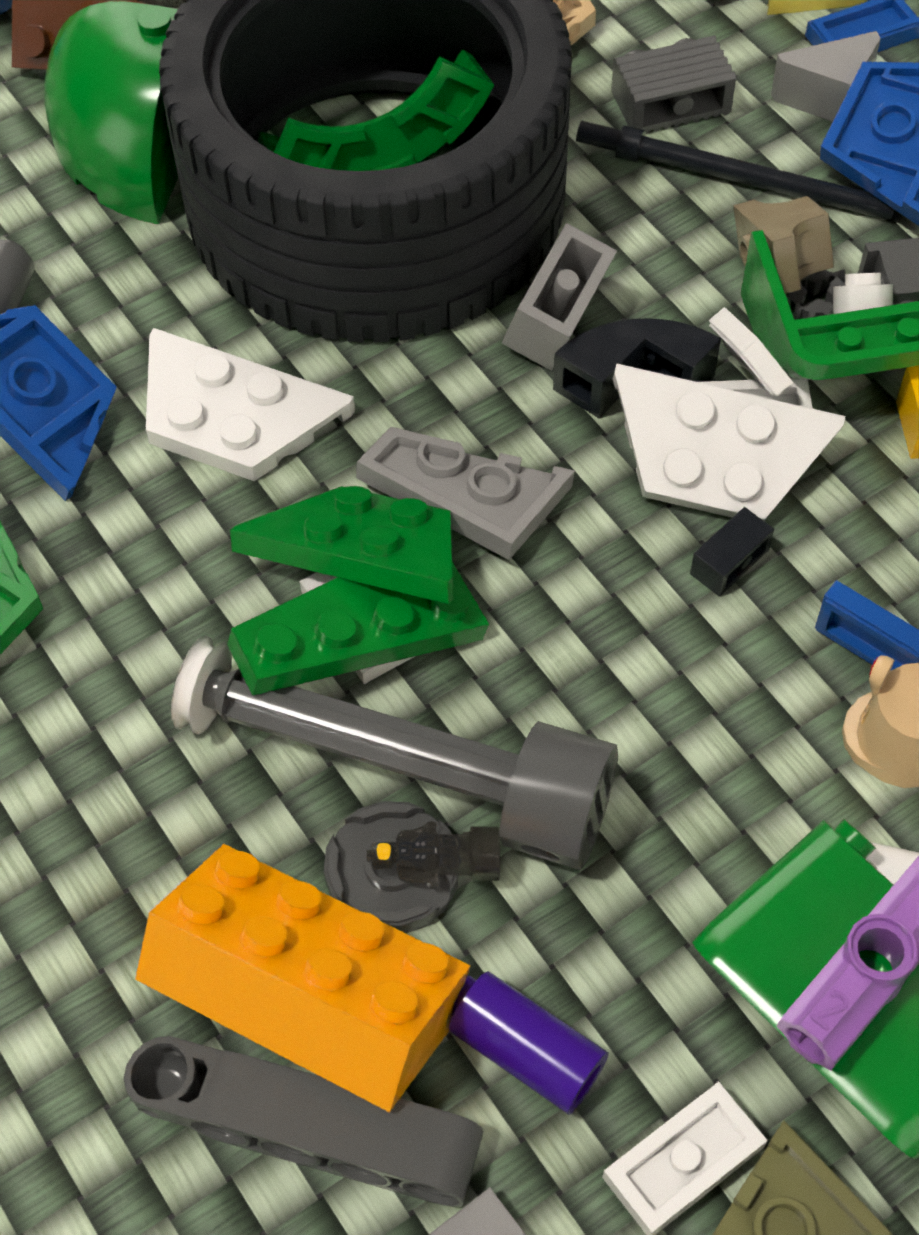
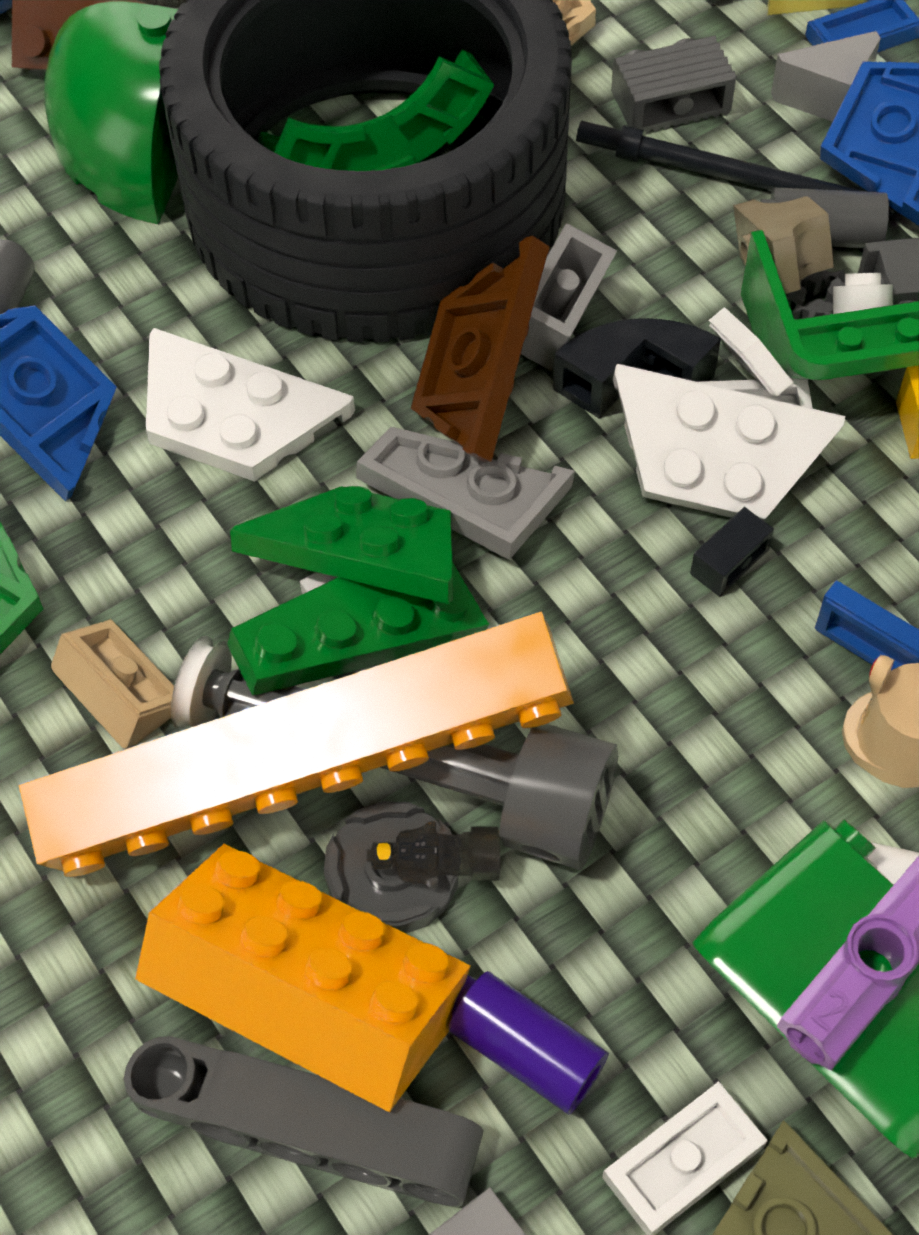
(114, 681): none -> tan slope
(297, 745): none -> brick
(477, 351): none -> reddish brown wing
(853, 215): none -> dark grey brick

